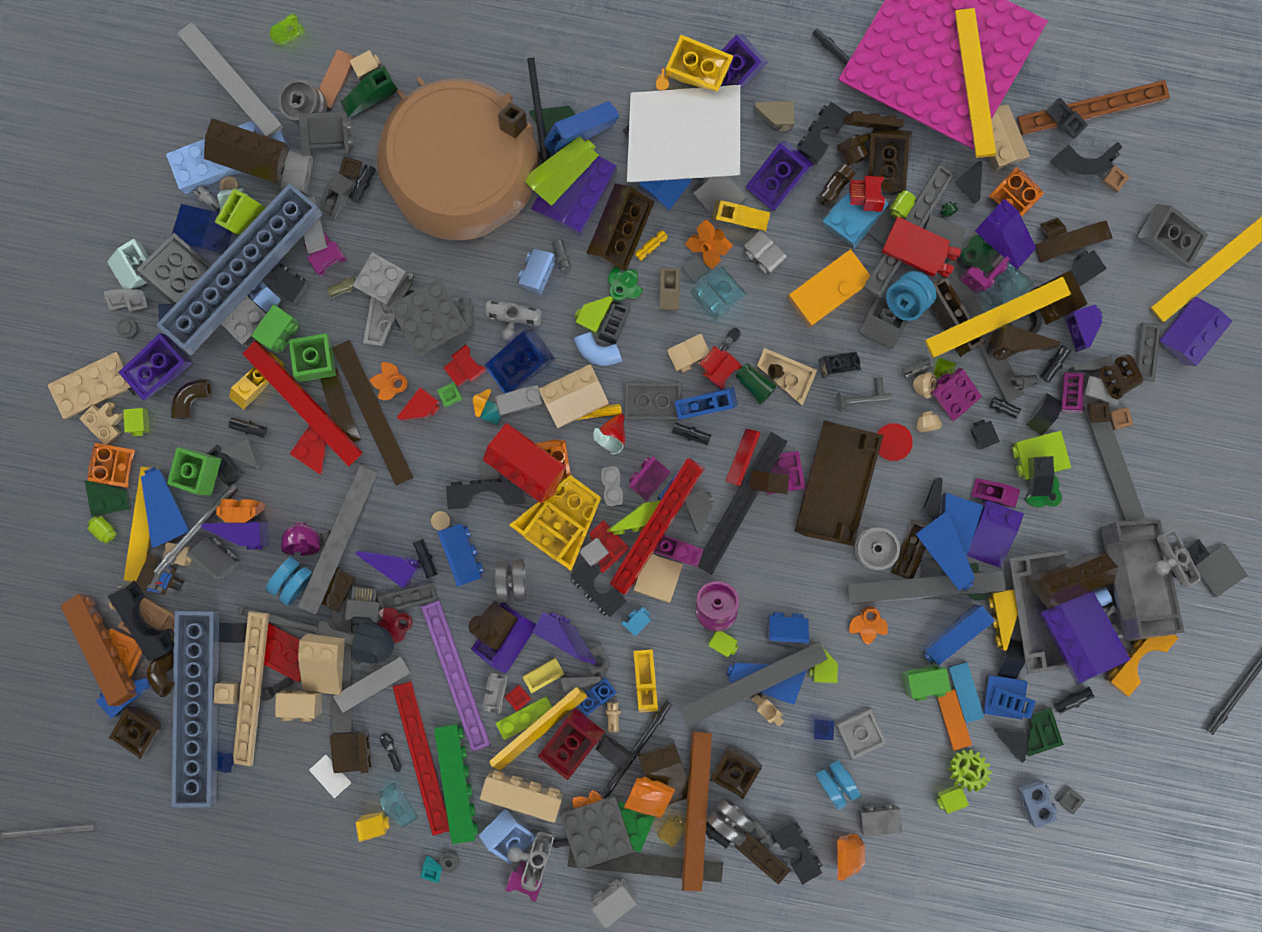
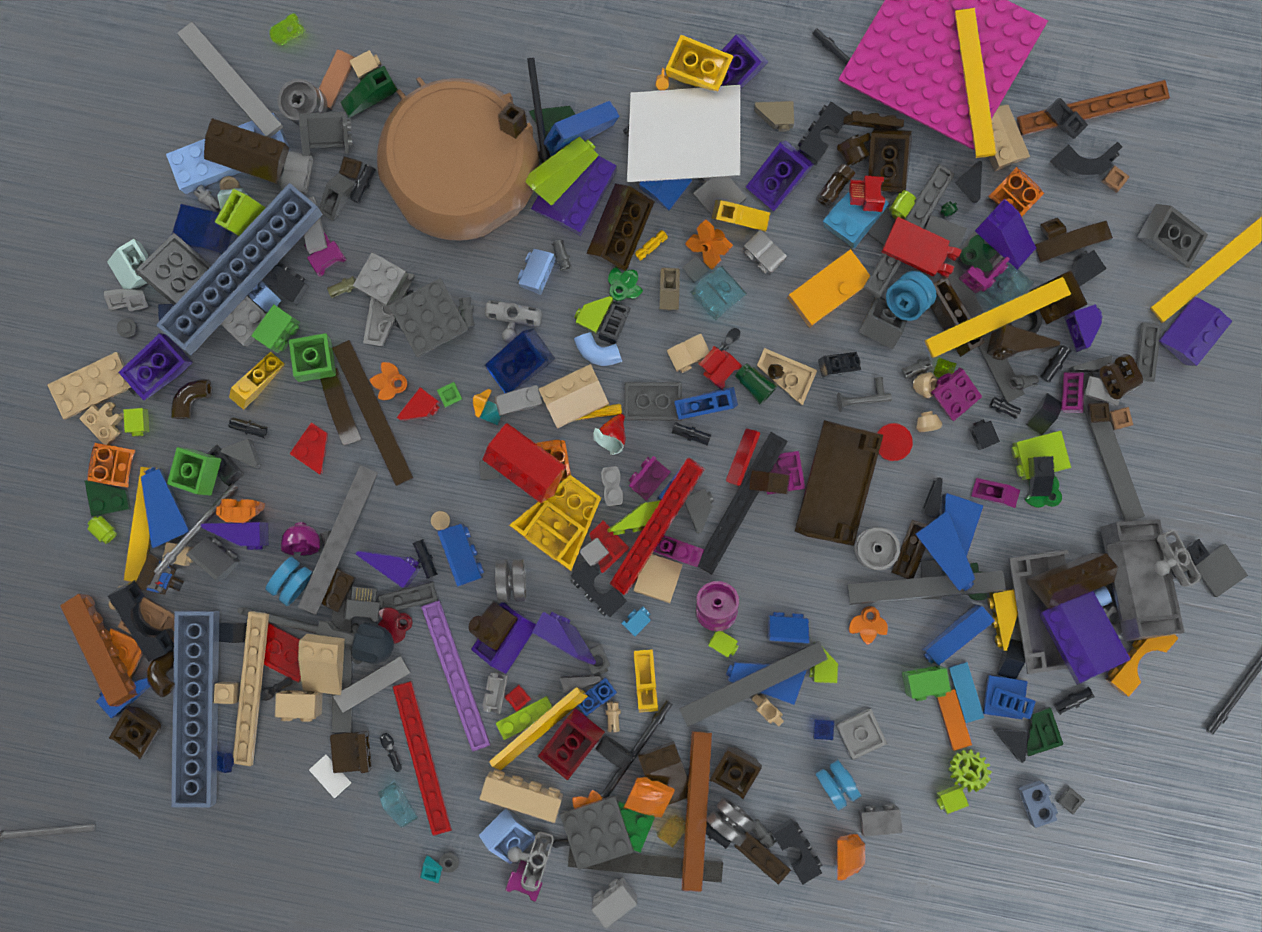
(302, 403): red tile -> none
(372, 825): yellow slope -> none
(455, 783): green brick -> none
(460, 495): black arch -> none
(463, 367): red piece -> none
(543, 675): light yellow tile -> none
(994, 533): dark purple slope -> none

